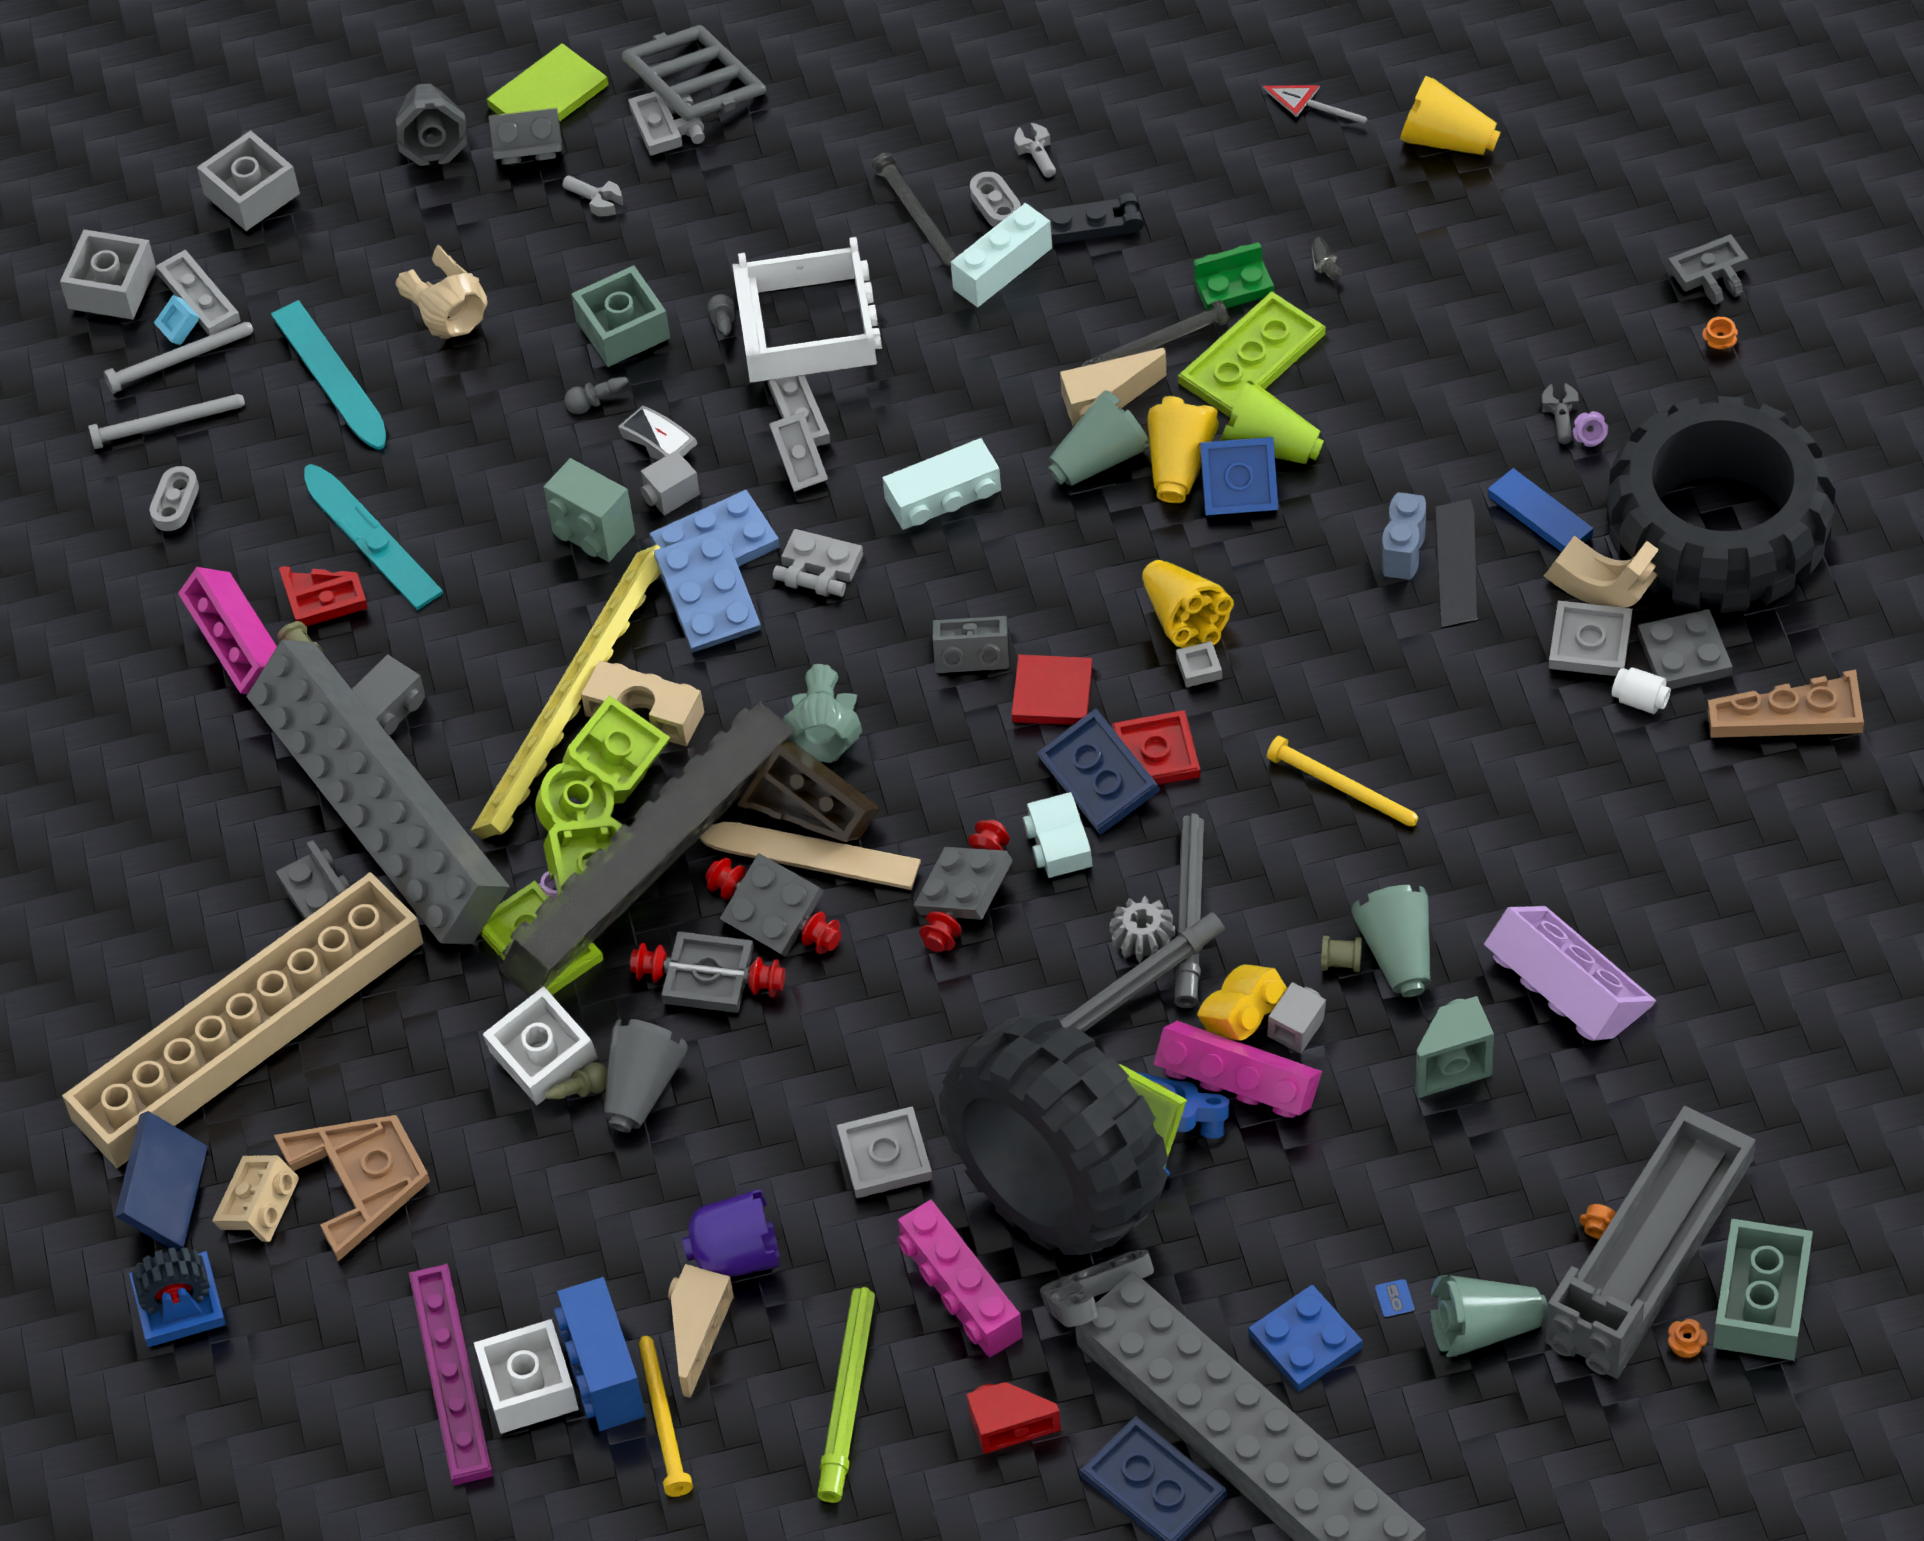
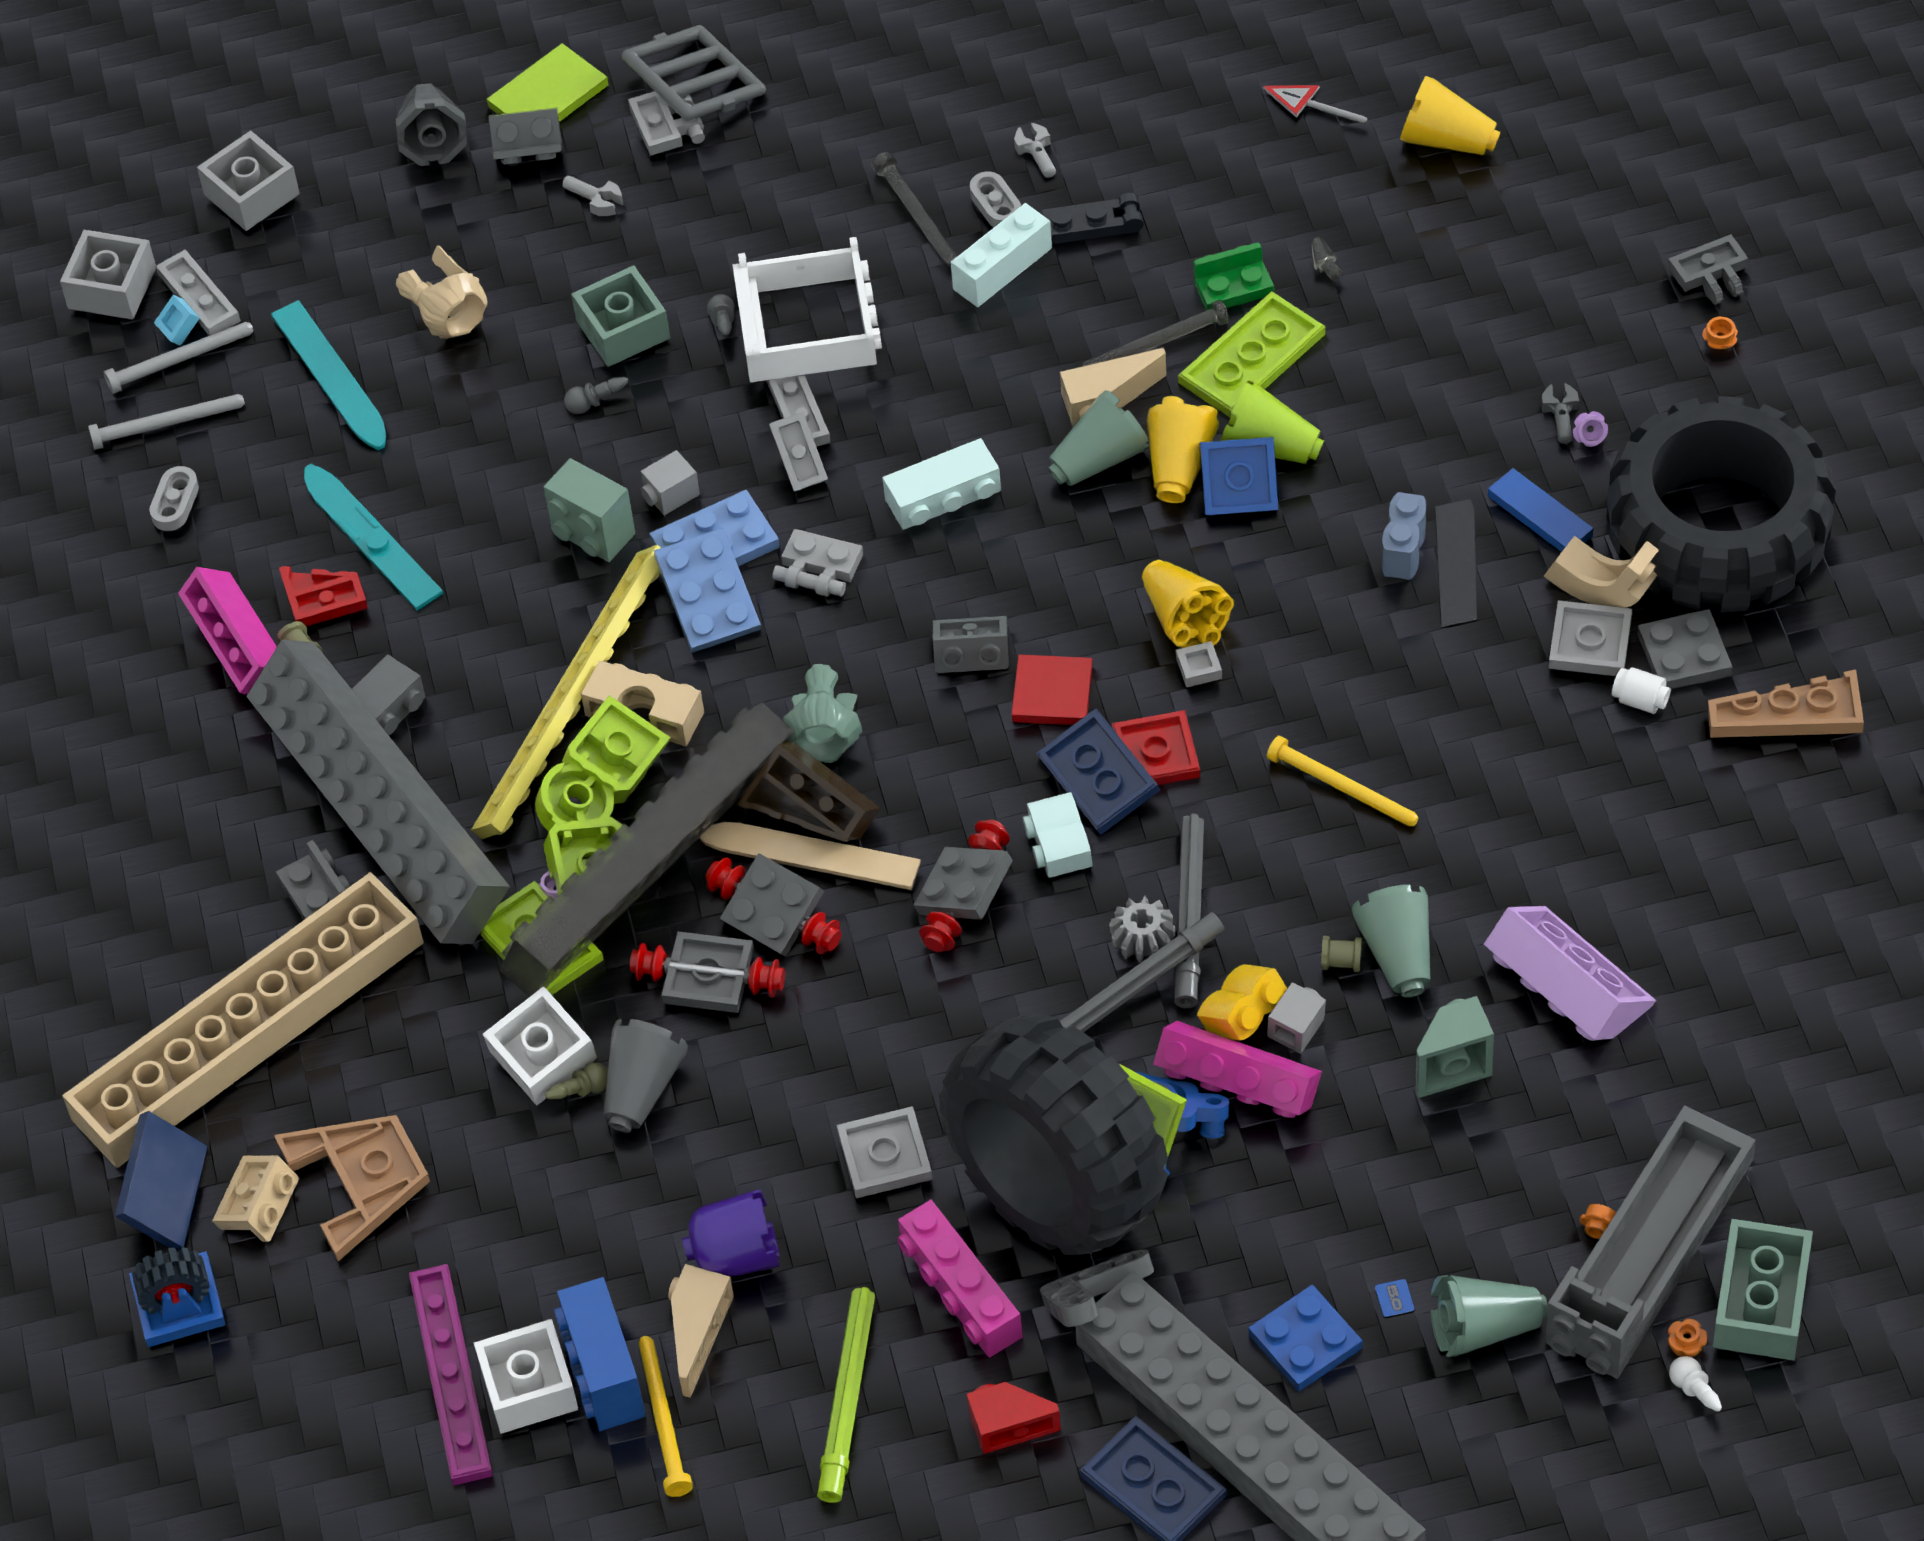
(656, 433): slope -> none
(1688, 1375): none -> white bar

